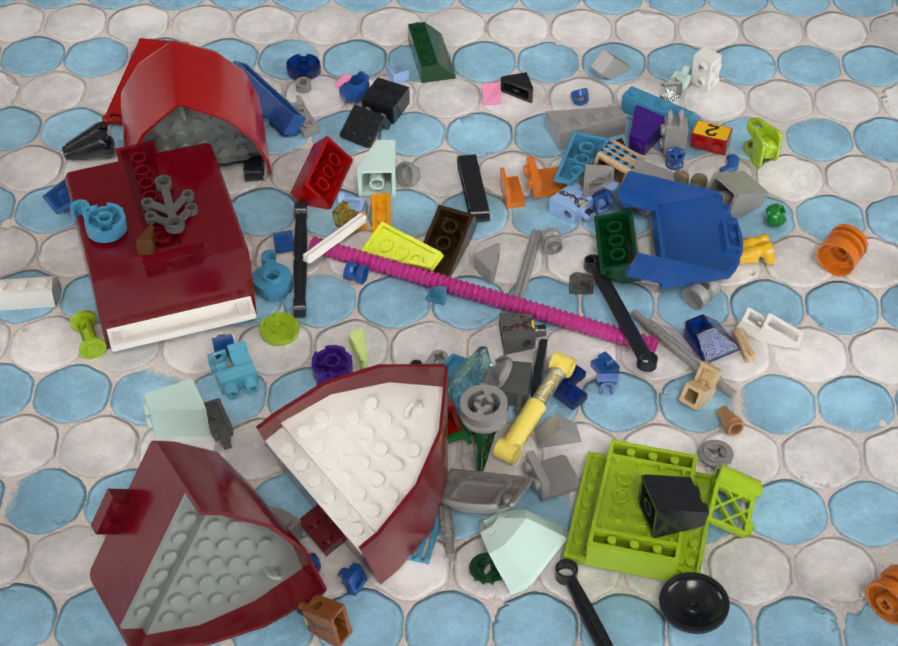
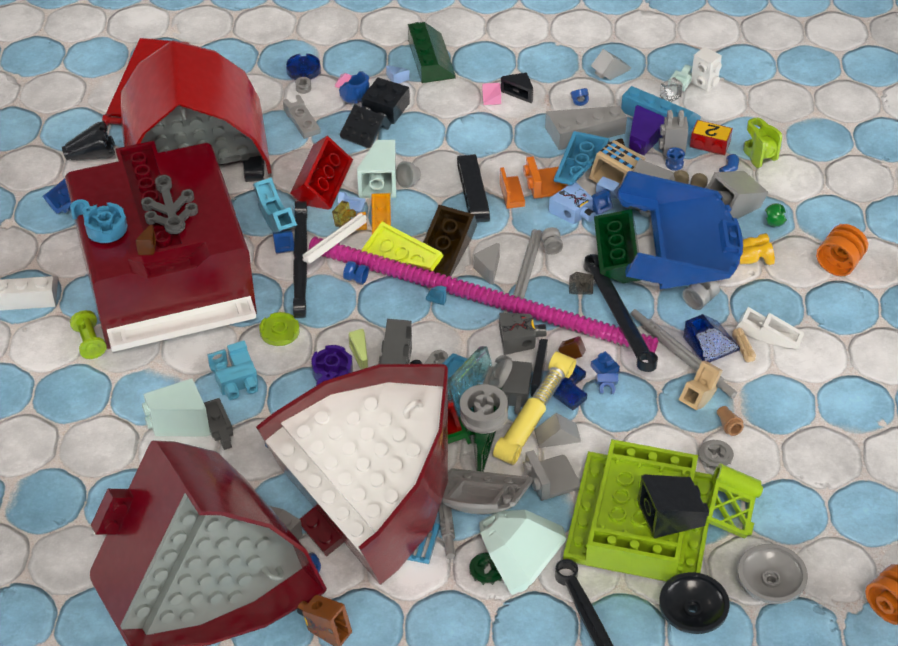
(221, 342): blue tile -> none
(271, 207): none -> medium azure arch
(272, 278): dark azure piece -> none
(273, 105): blue brick -> none
(353, 578): blue tile -> none
(397, 342): none -> dark grey wedge
(572, 347): none -> reddish brown slope
(596, 178): light grey slope -> none
(776, 565): none -> light grey dish

